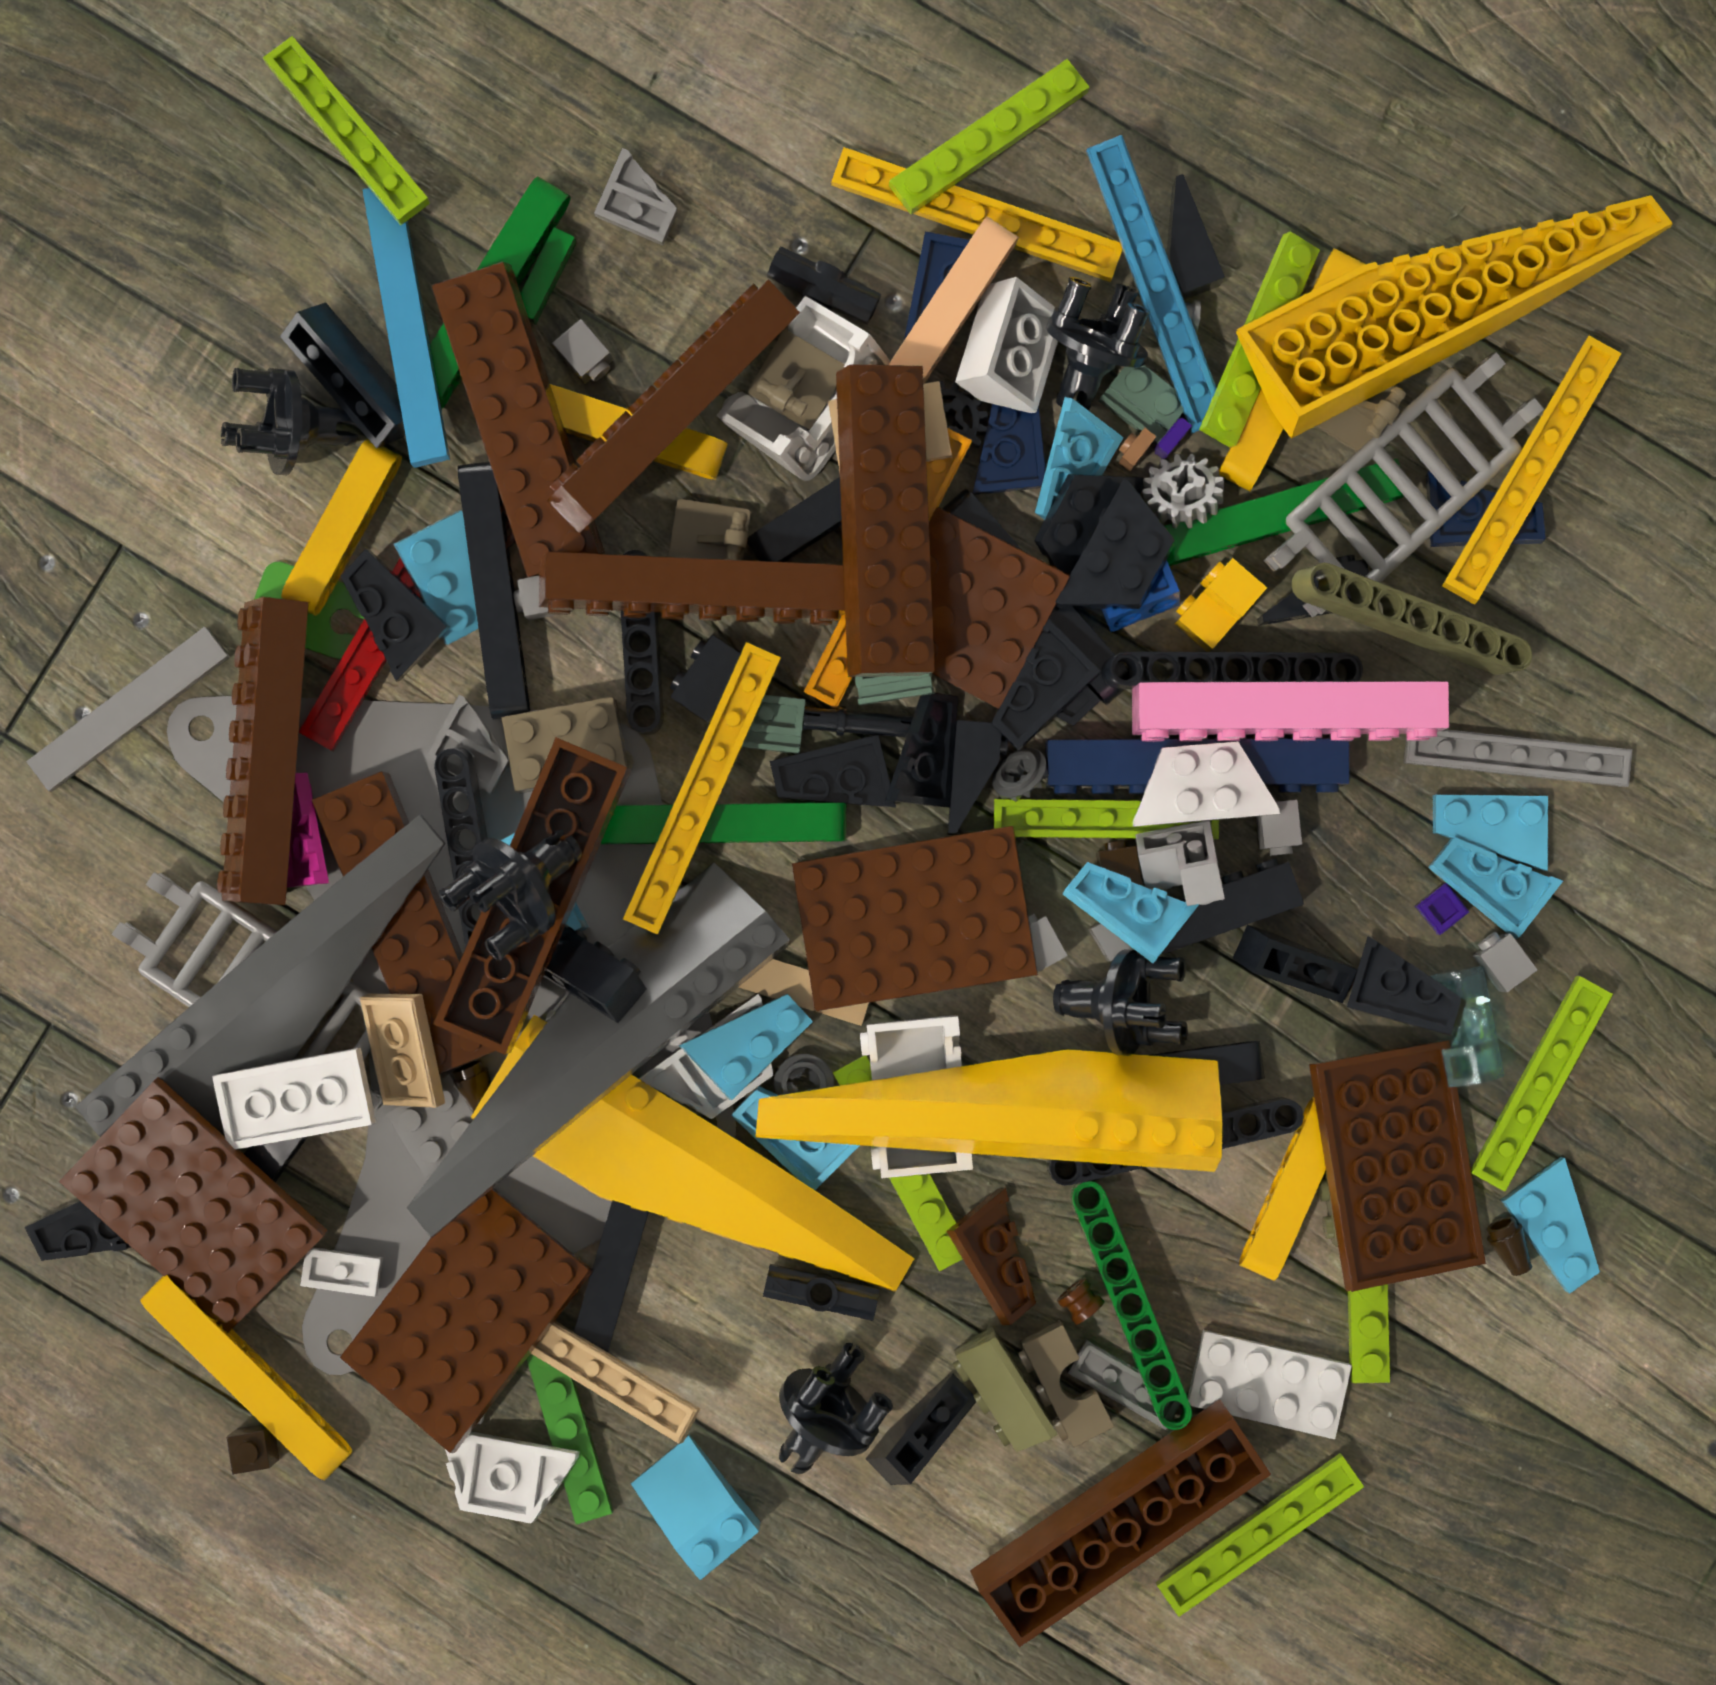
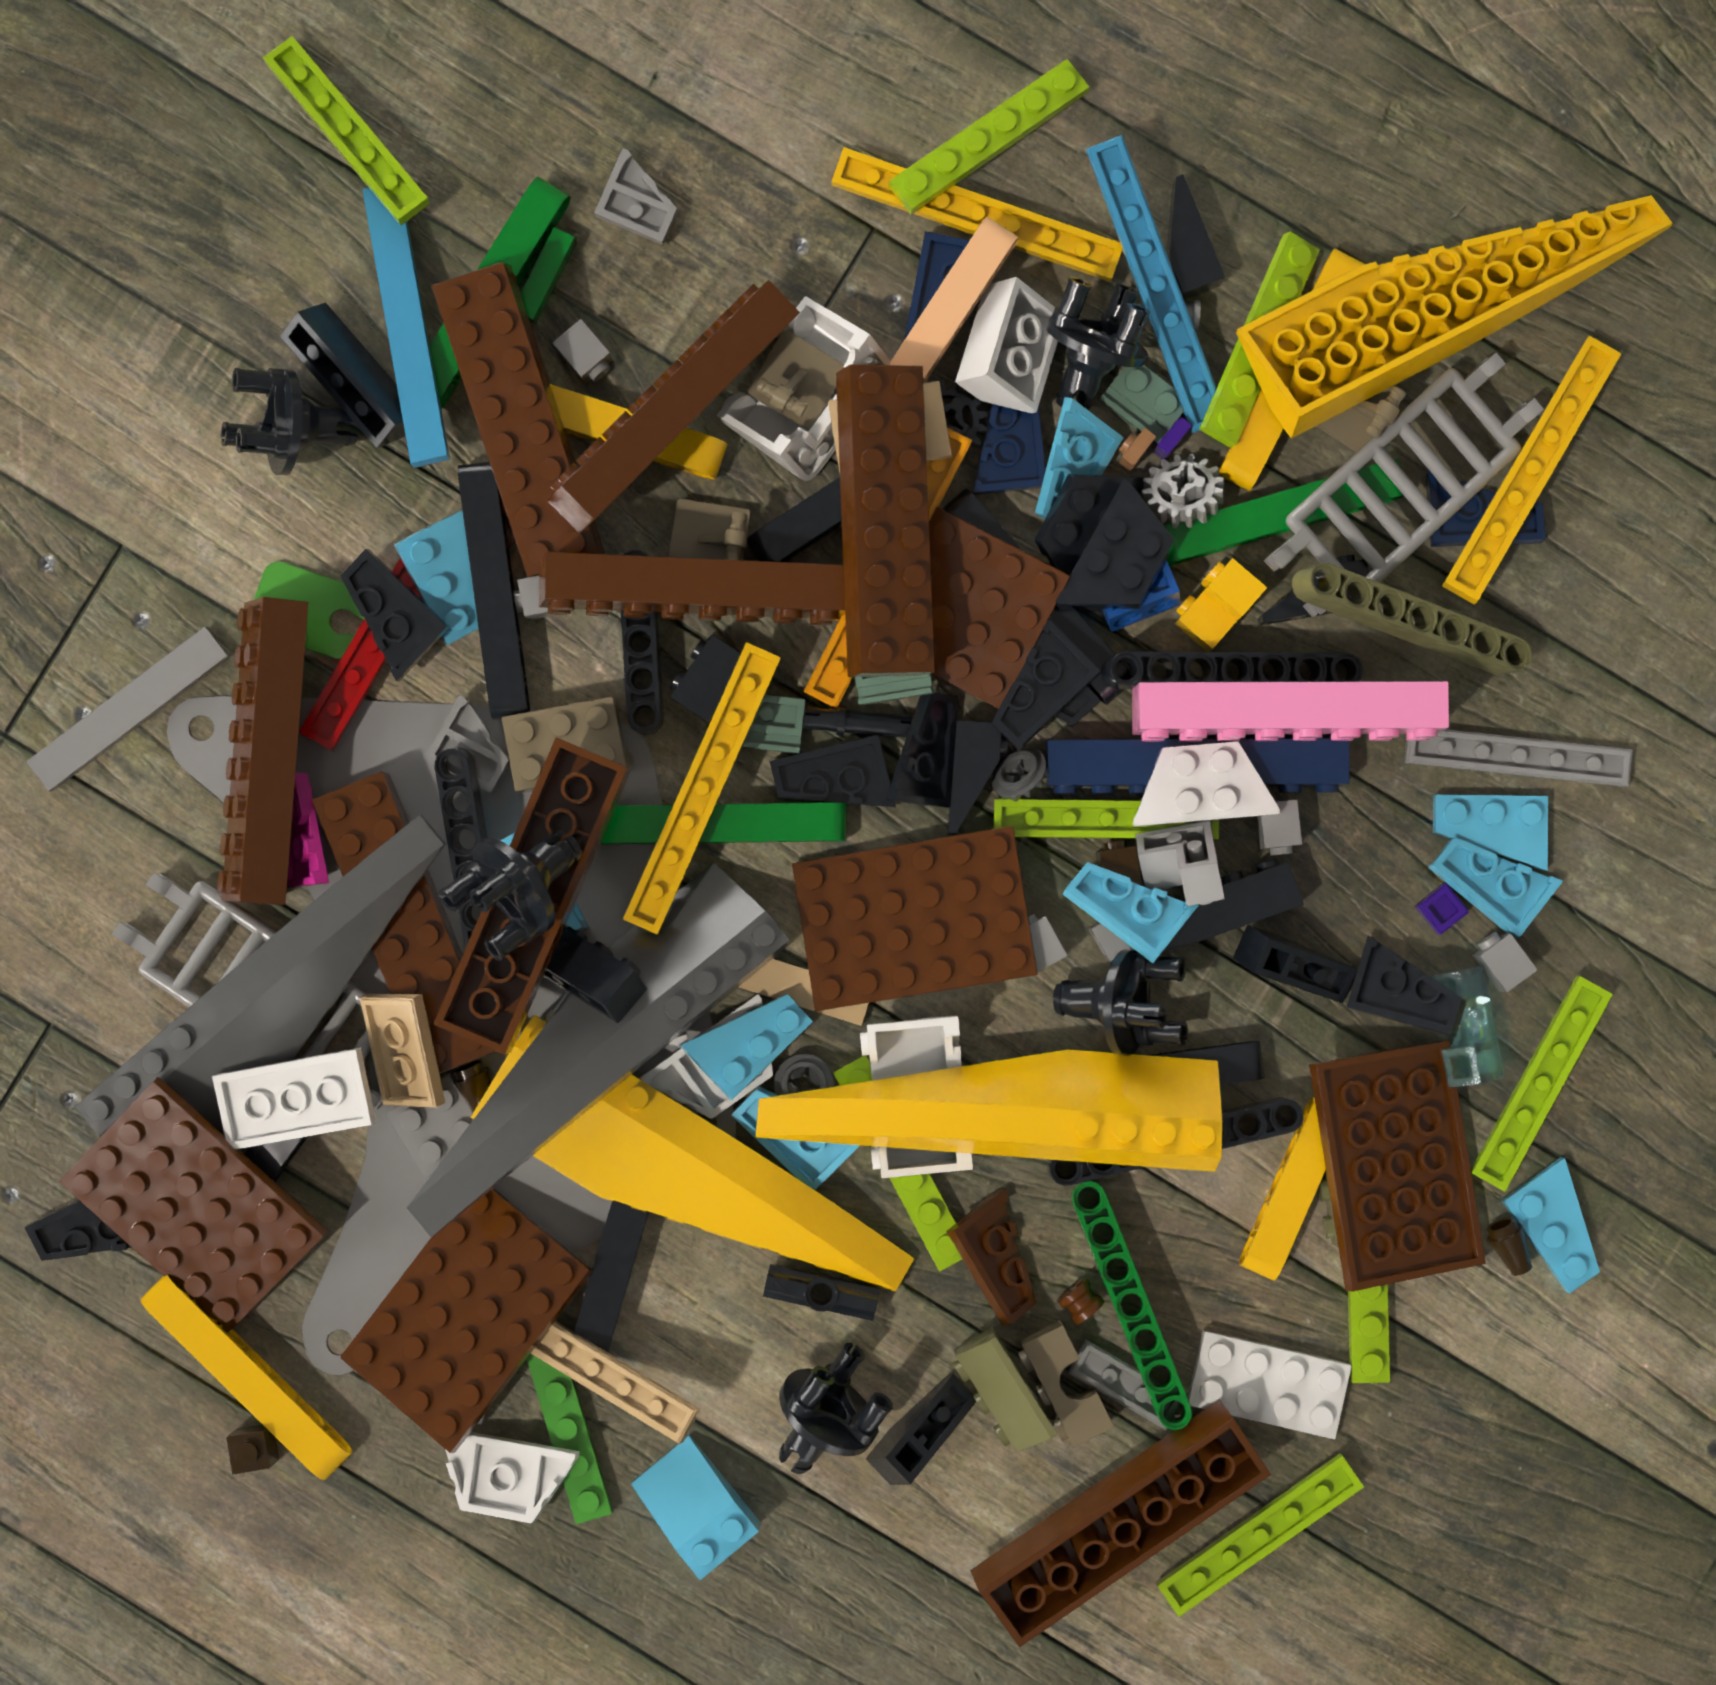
(341, 1272): white plate -> none
(342, 526): yellow beam -> none
(824, 285): black piece -> none

